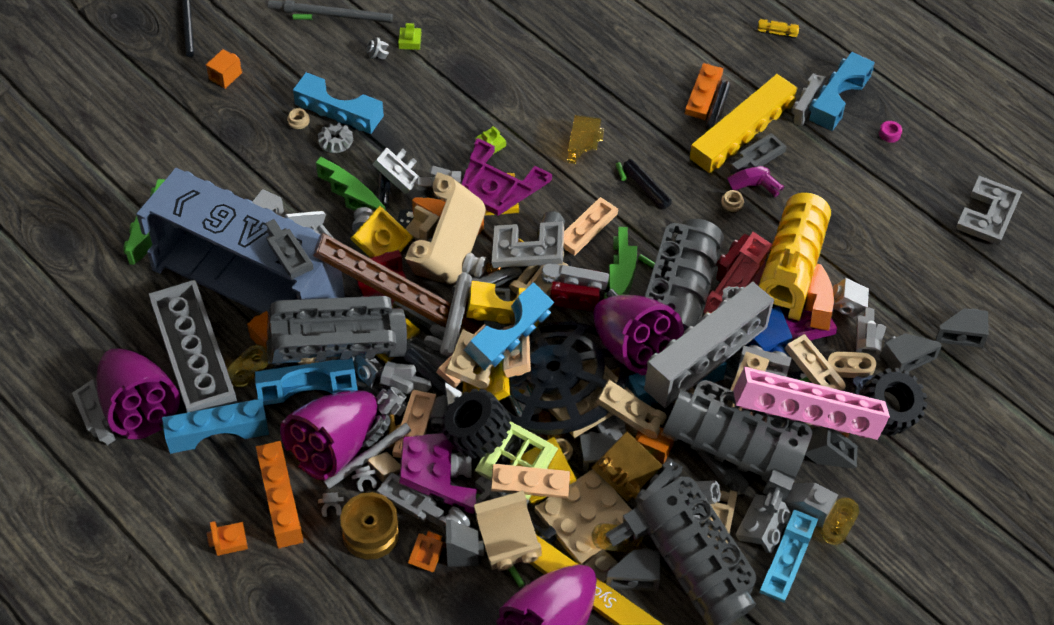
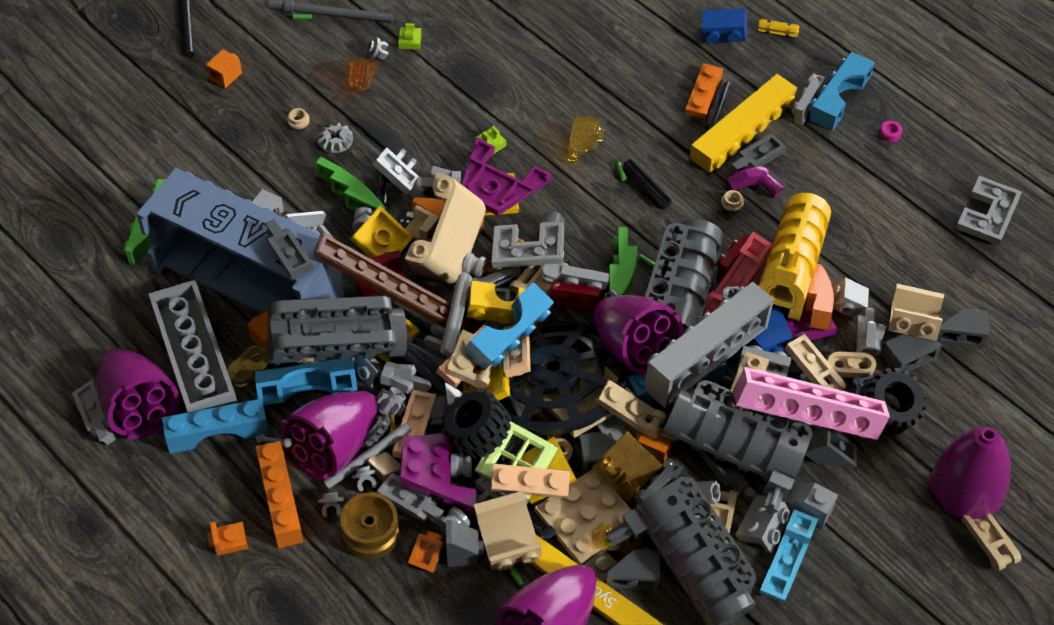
(287, 442): none -> light grey hinge
(361, 73): none -> clear orange slope
(361, 113): dark azure arch -> none
(588, 225): light nougat plate -> none
(724, 25): none -> blue brick
(838, 522): clear yellow plate -> none
(916, 312): none -> tan panel
(972, 474): none -> magenta cylinder
(991, 539): none -> tan plate

